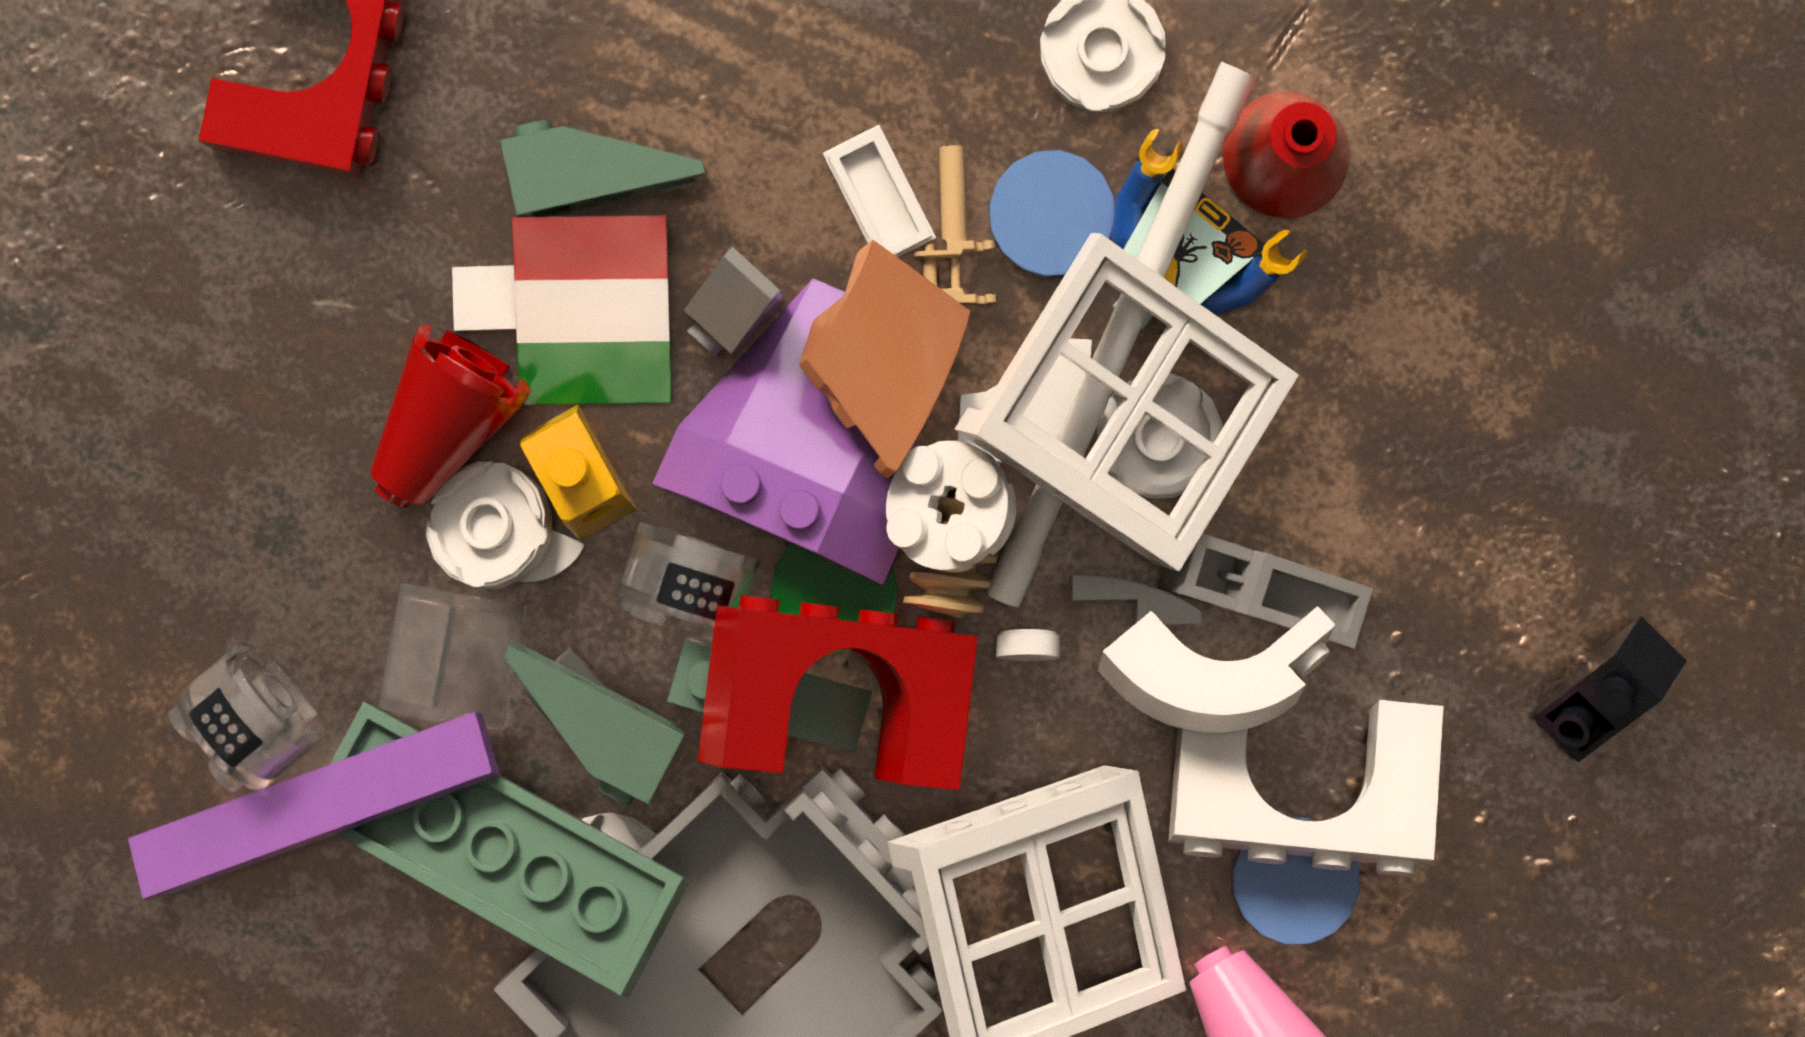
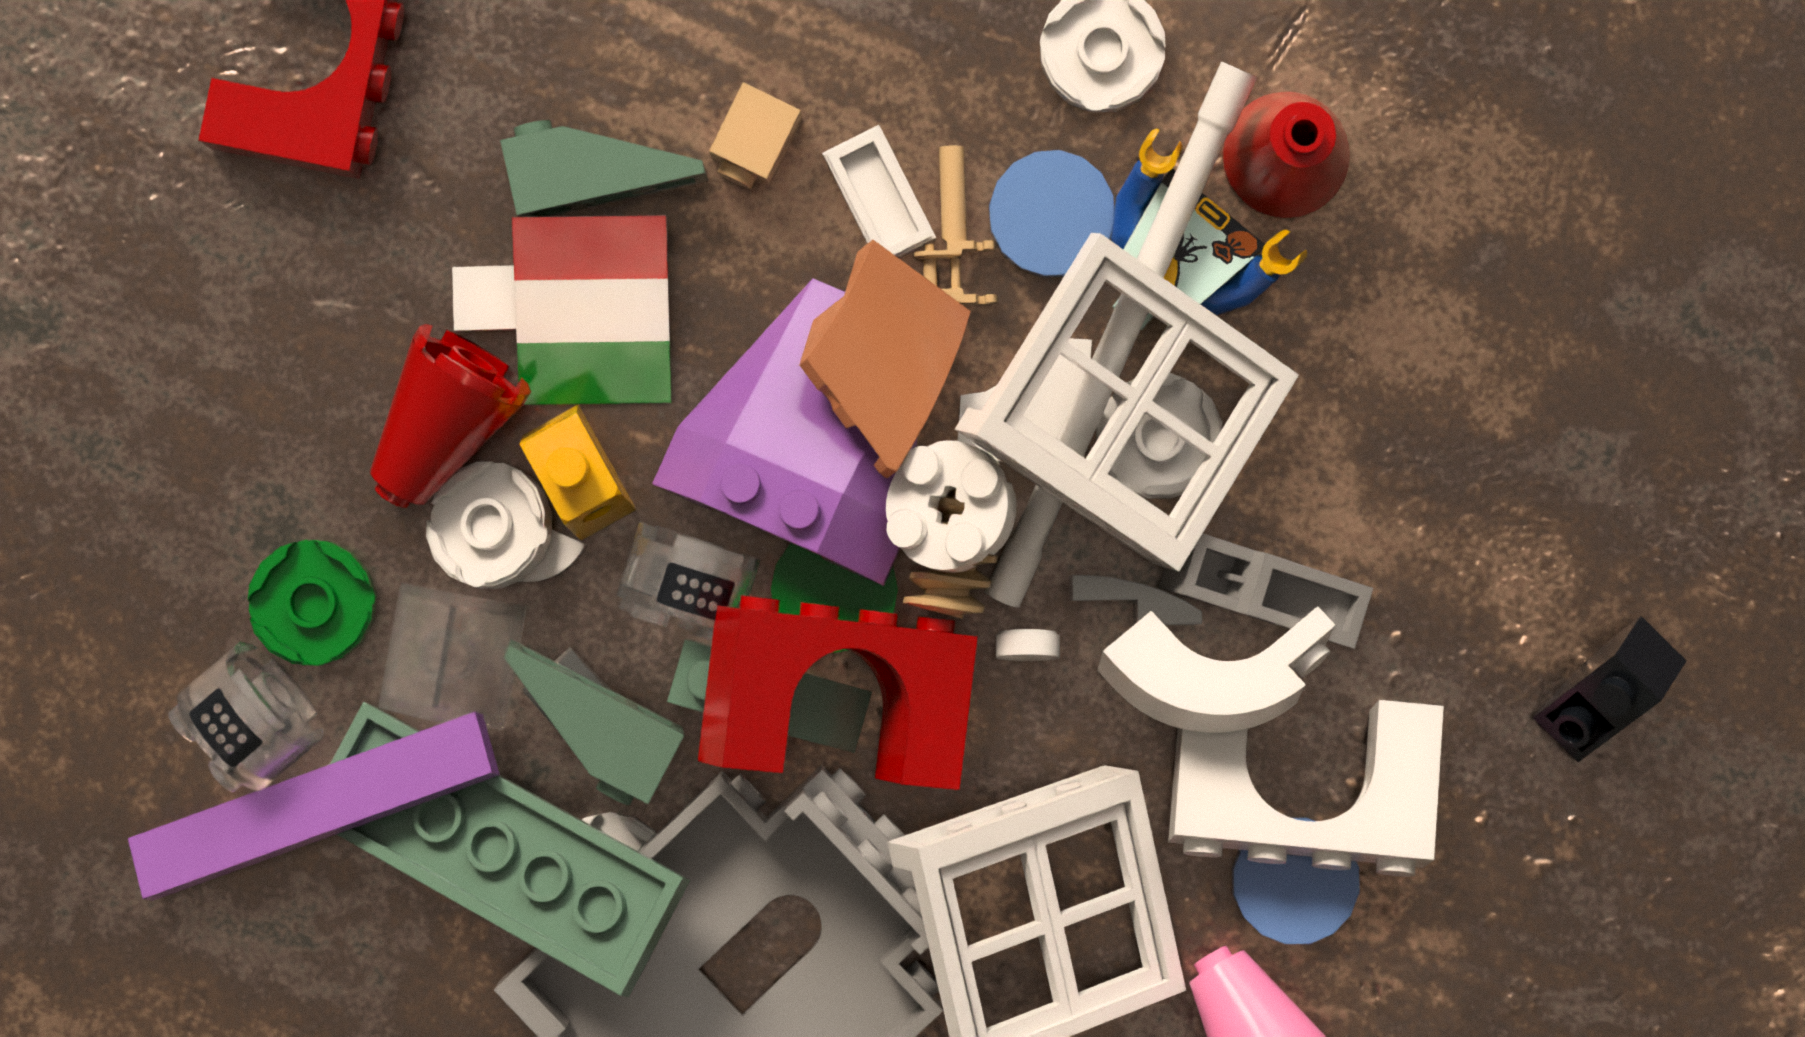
(311, 602): none -> green tile
(732, 305): light grey slope -> none
(754, 137): none -> tan brick

